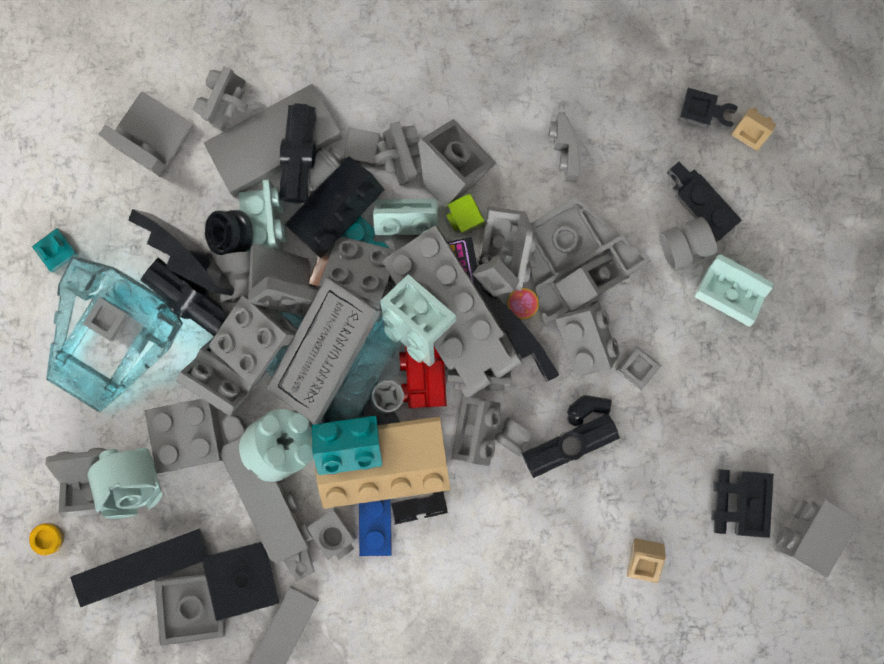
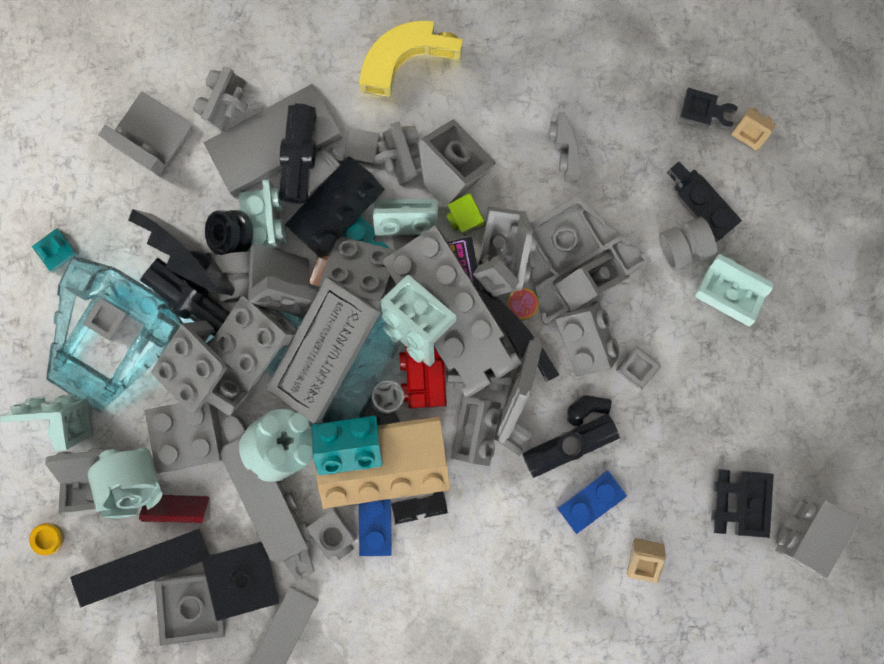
(67, 418): none -> light aqua bracket
(178, 509): none -> dark red slope
(190, 366): none -> light grey bracket
(398, 46): none -> light yellow arch
(520, 389): none -> light grey piece
(591, 501): none -> blue plate

